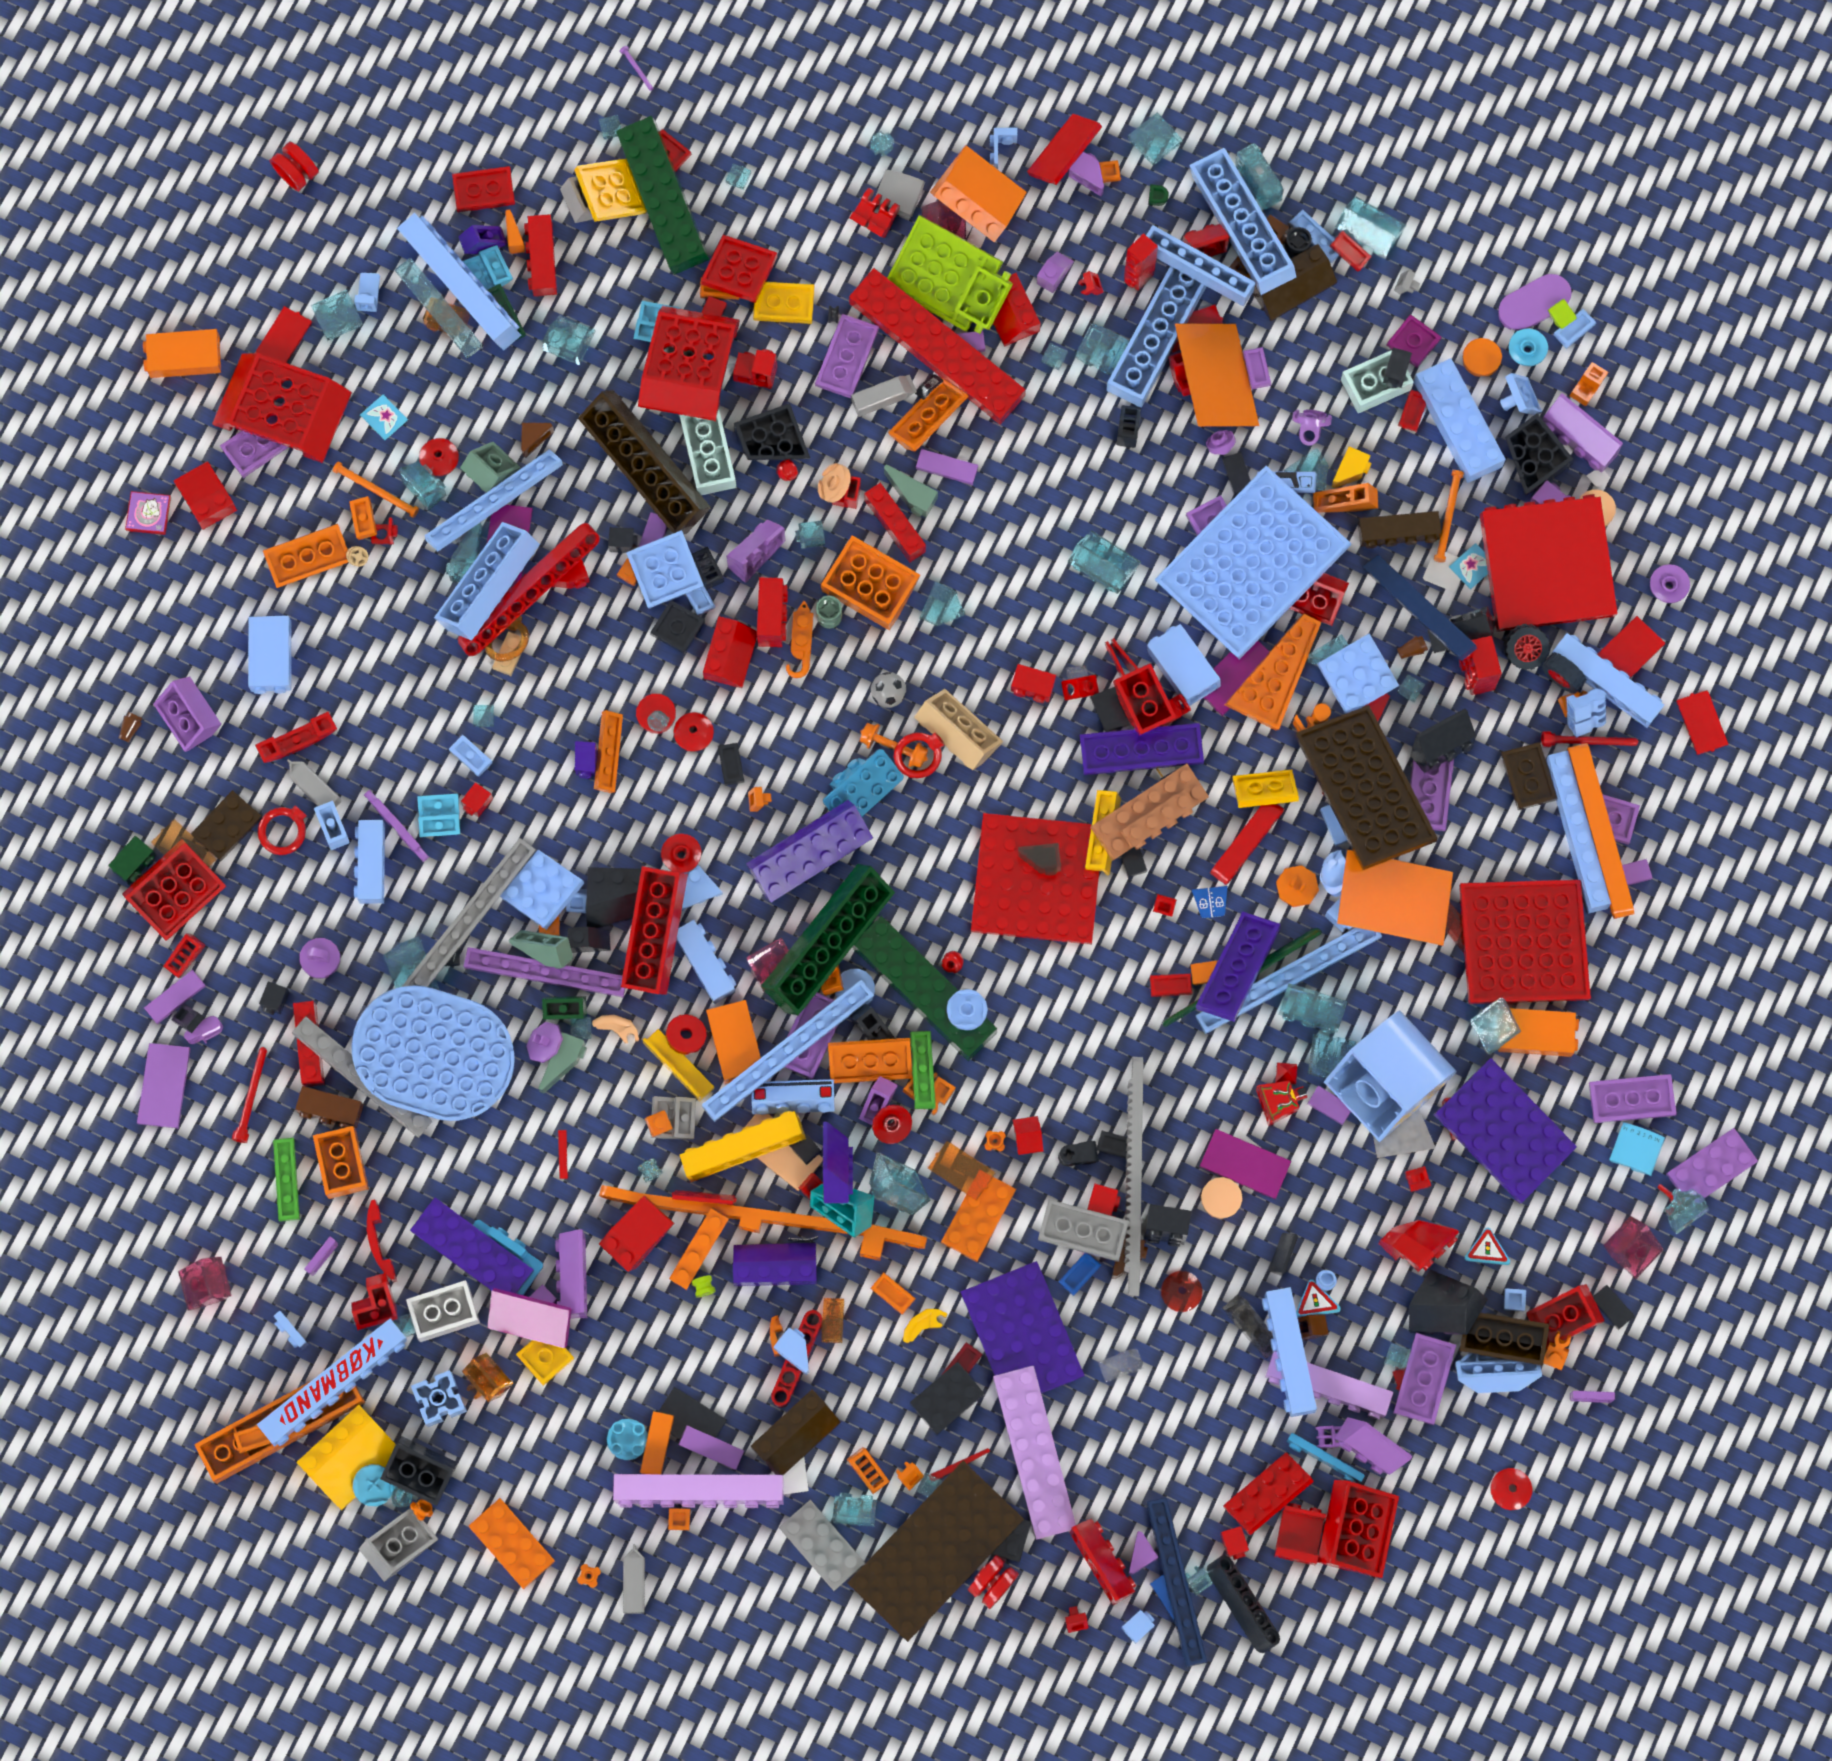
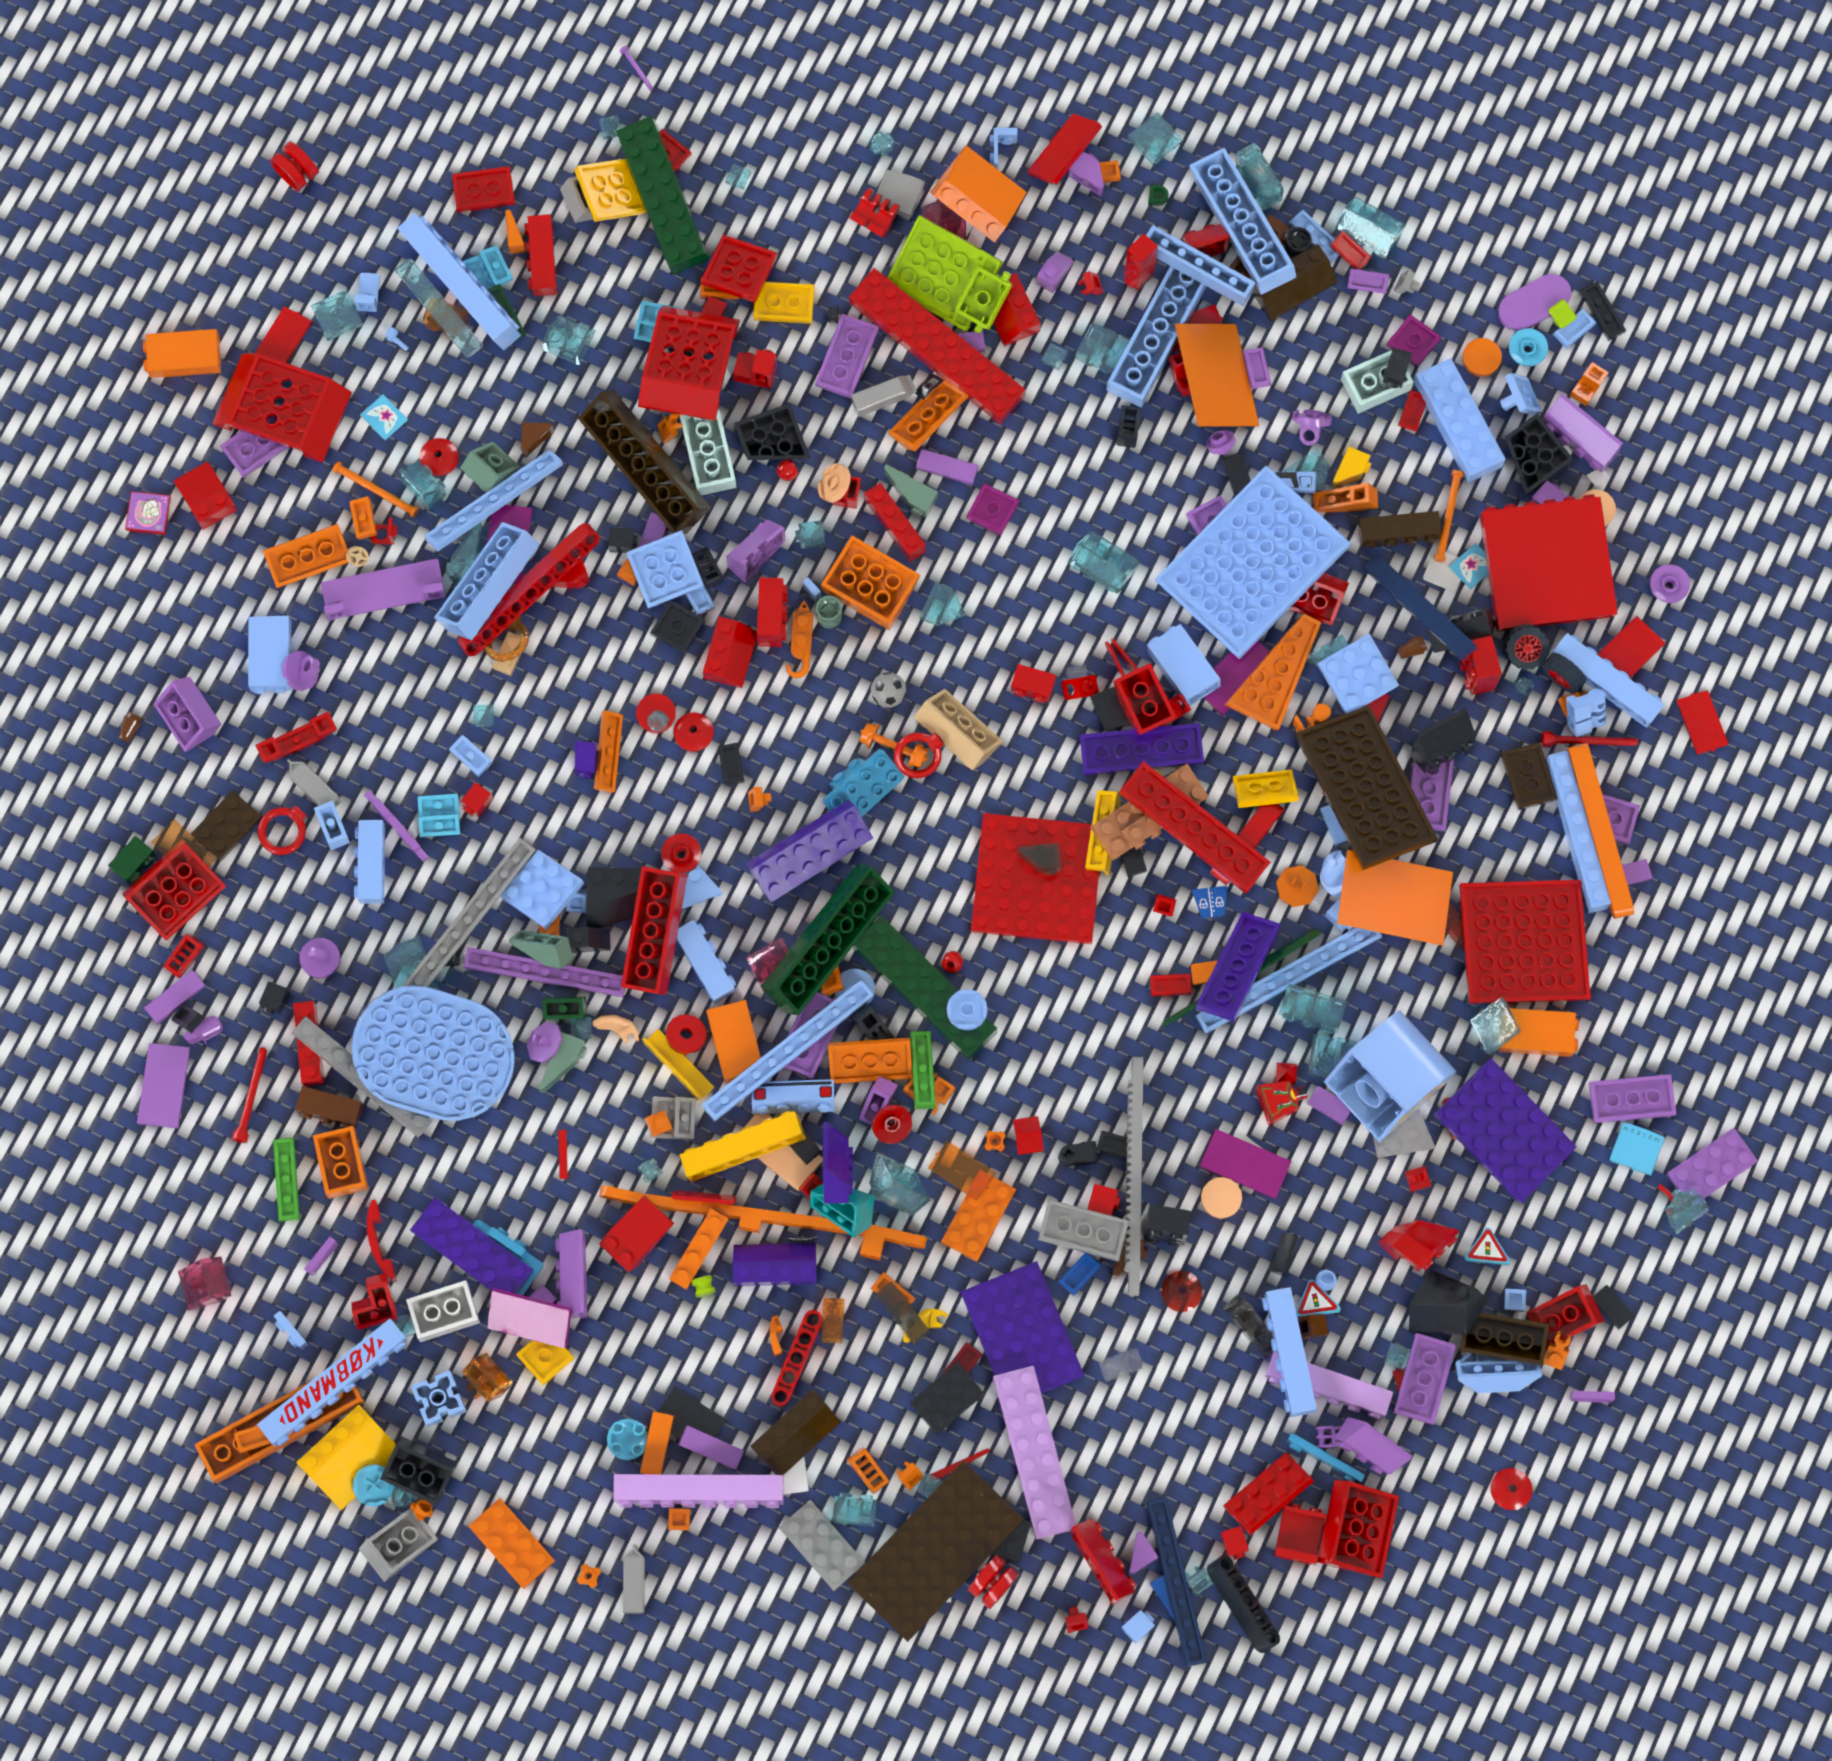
(300, 670): none -> medium lavender tile
(382, 589): none -> medium lavender bracket
(391, 336): none -> light blue hand
(481, 237): dark purple slope -> none
(668, 427): none -> orange plate
(794, 1349): light blue slope -> none
(811, 589): none -> light blue tile
(902, 1313): none -> clear smoke slope
(992, 509): none -> magenta tile
(1194, 827): none -> red plate
(1368, 281): none -> medium lavender tile
(1411, 688): clear light blue tile -> none
(1523, 685): none -> clear light blue piece
(1602, 311): none -> black tile
(1633, 1246): clear pink slope -> none

